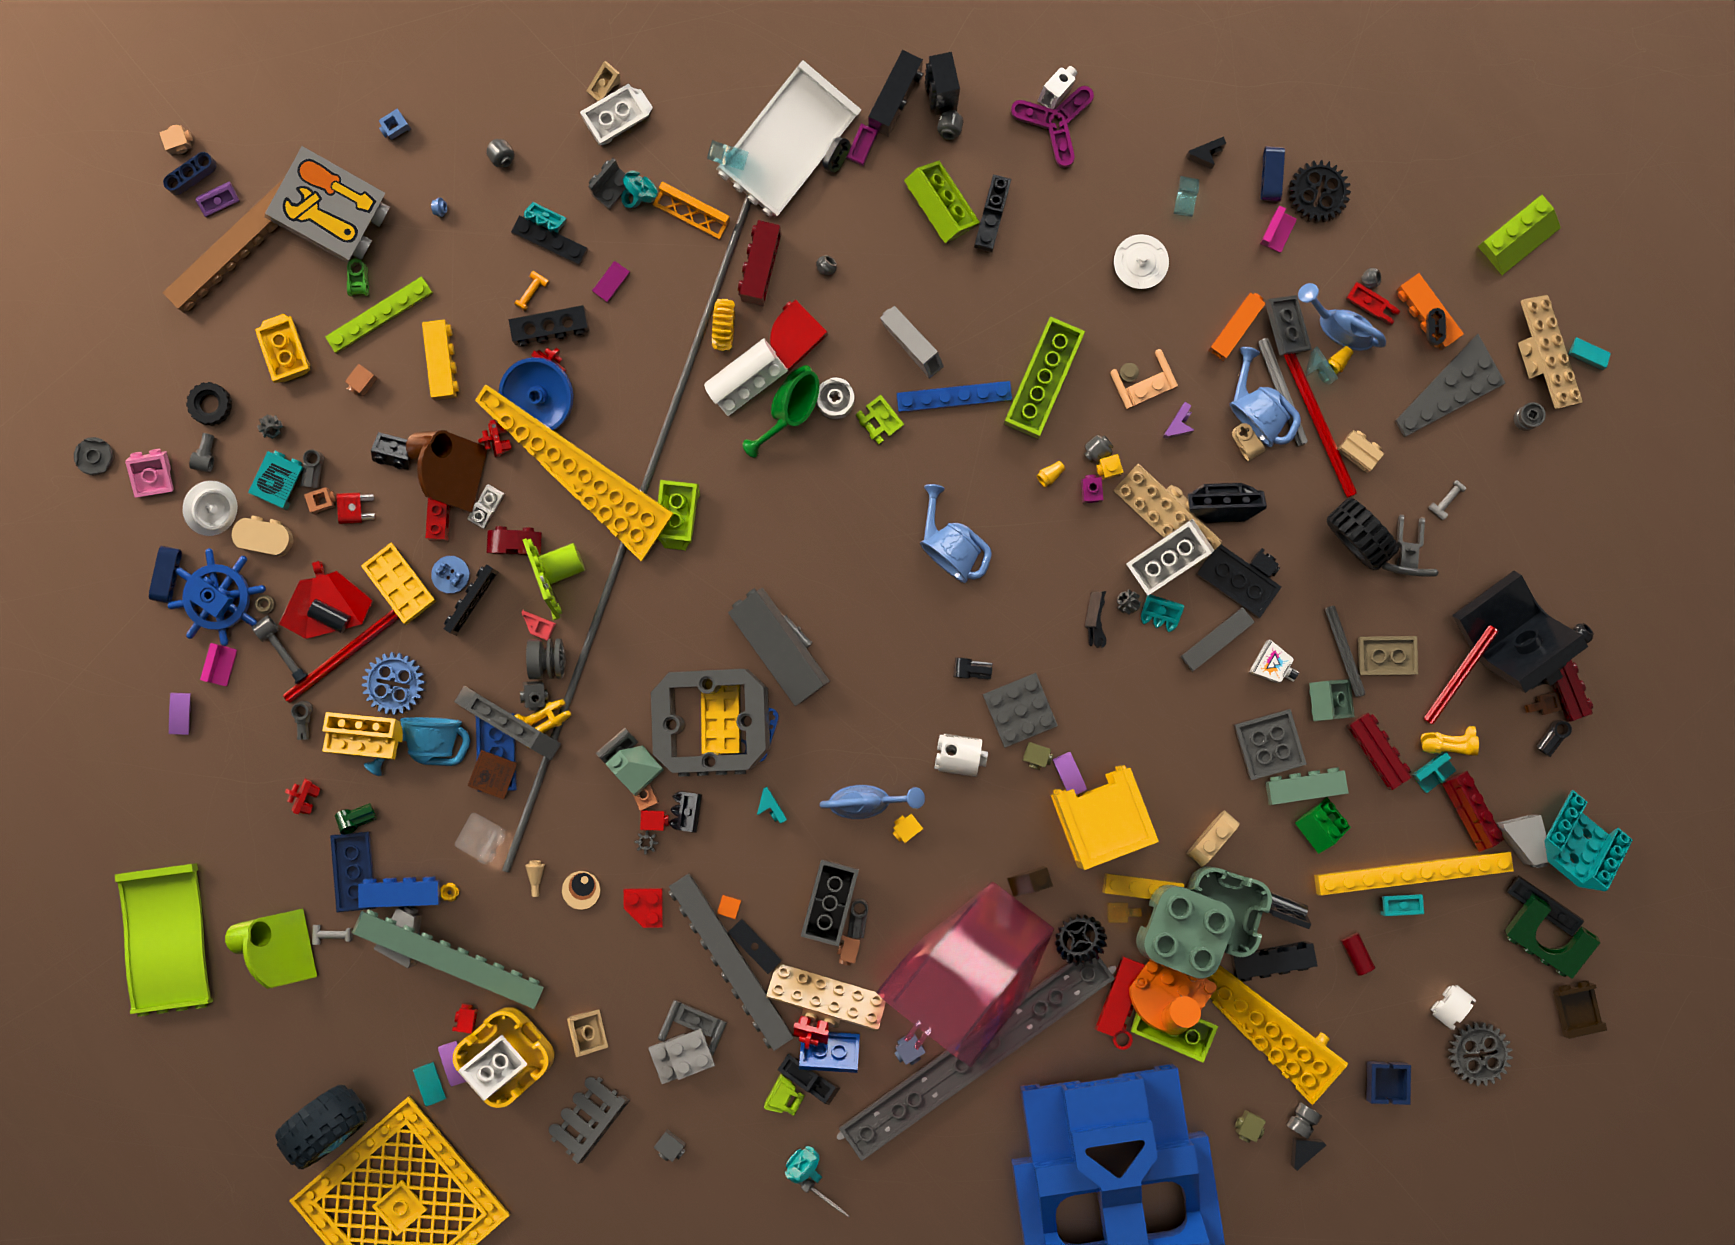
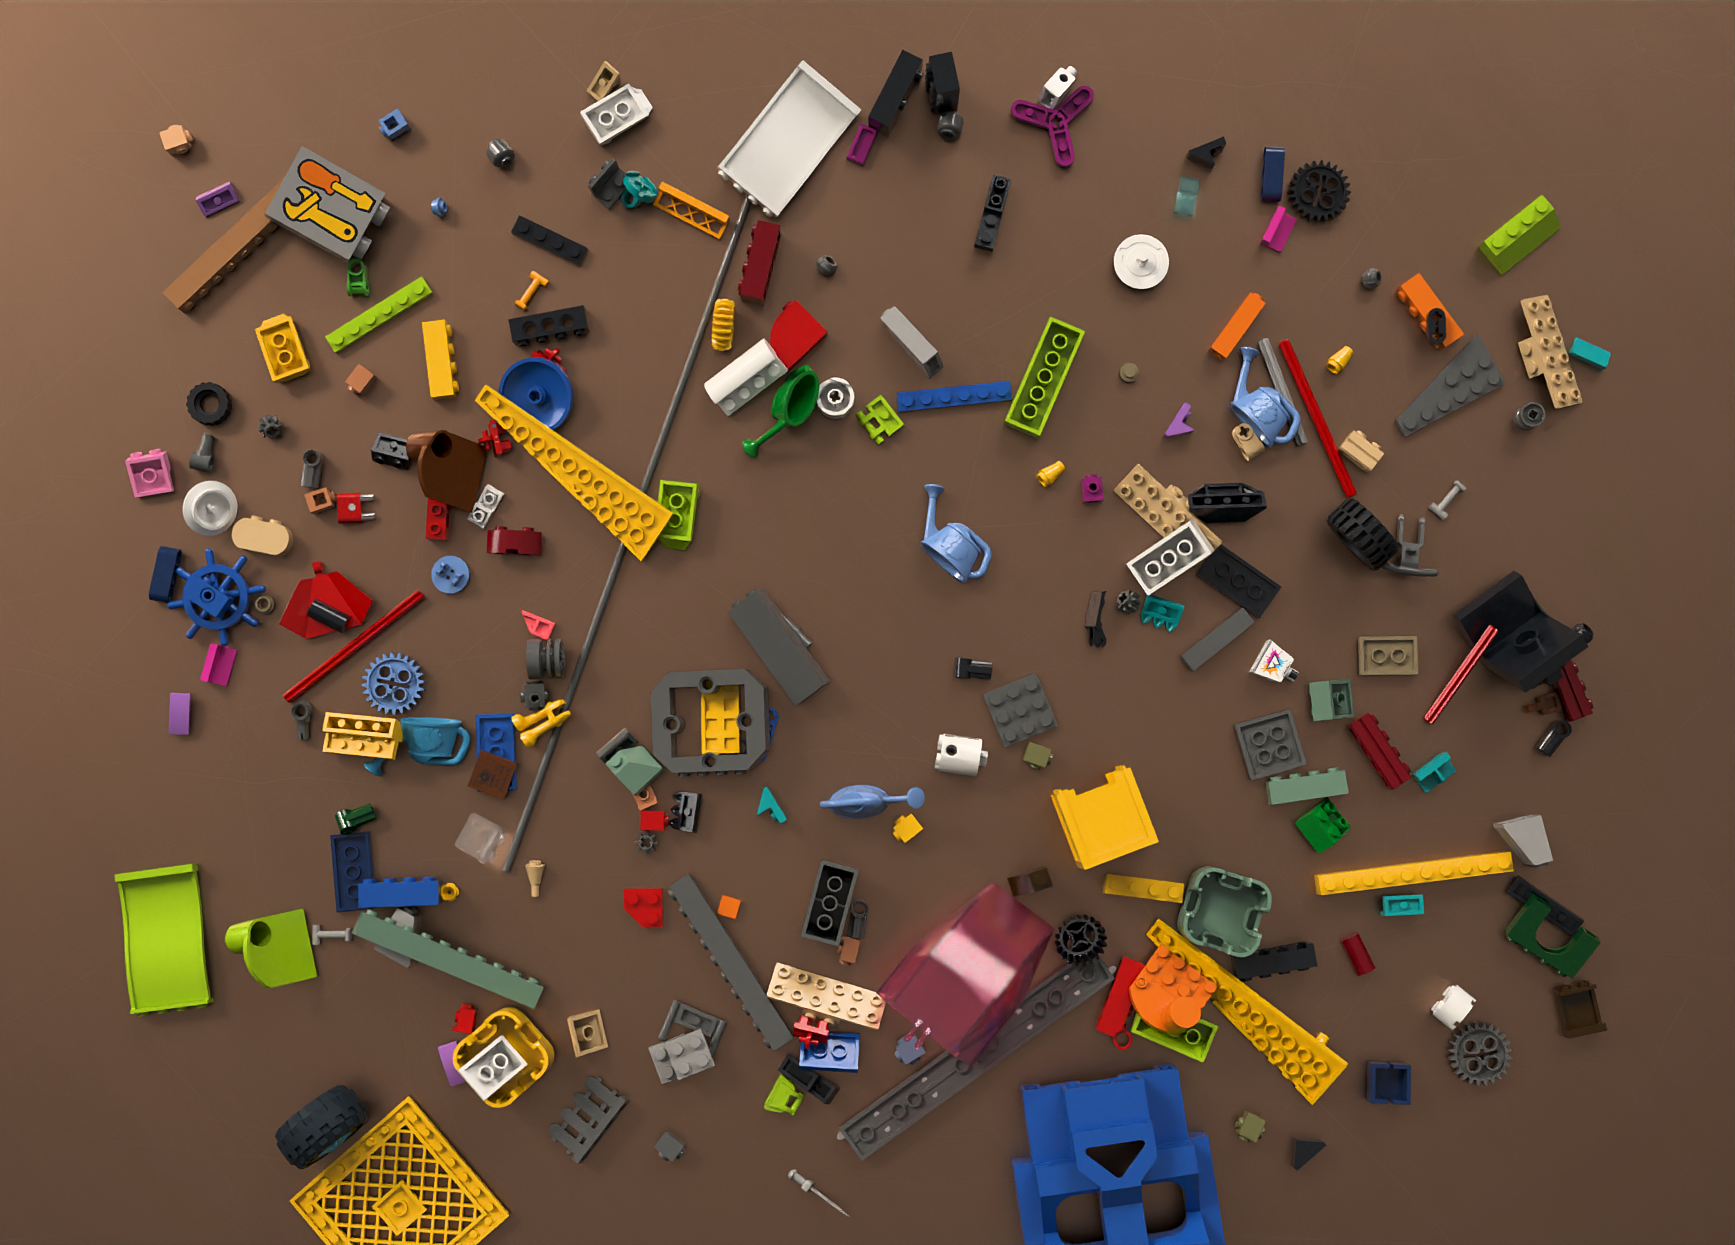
(93, 456): dark grey tile -> none
(180, 173): dark blue beam -> none
(265, 630): dark grey piece -> none
(276, 479): teal panel -> none
(306, 789): red hips -> none
(398, 583): yellow plate -> none
(429, 1084): teal slope -> none
(474, 594): black plate -> none
(507, 723): dark grey slope -> none
(544, 217): teal plate -> none
(553, 568): lime piece -> none
(581, 890): tile -> none
(611, 281): magenta tile -> none
(727, 155): clear light blue slope -> none
(764, 955): black tile -> none
(803, 1165): teal tile -> none
(836, 154): black beam -> none
(941, 201): lime slope -> none
(1069, 773): medium lavender slope -> none
(1098, 448): dark grey head -> none
(1109, 467): yellow brick -> none
(1120, 912): clear yellow plate -> none
(1147, 388): light nougat plate -> none
(1186, 931): sand green piece -> none
(1213, 838): tan brick -> none
(1265, 563): black brick -> none
(1288, 325): dark grey tile -> none
(1290, 910): black piece -> none
(1304, 1120): dark grey wheel -> none
(1318, 362): clear light blue slope -> none
(1343, 325): medium blue piece -> none
(1345, 651): dark grey axle -> none
(1372, 303): red hinge -> none
(1438, 743): yellow piece -> none
(1473, 811): dark red brick -> none
(1594, 857): teal slope -> none

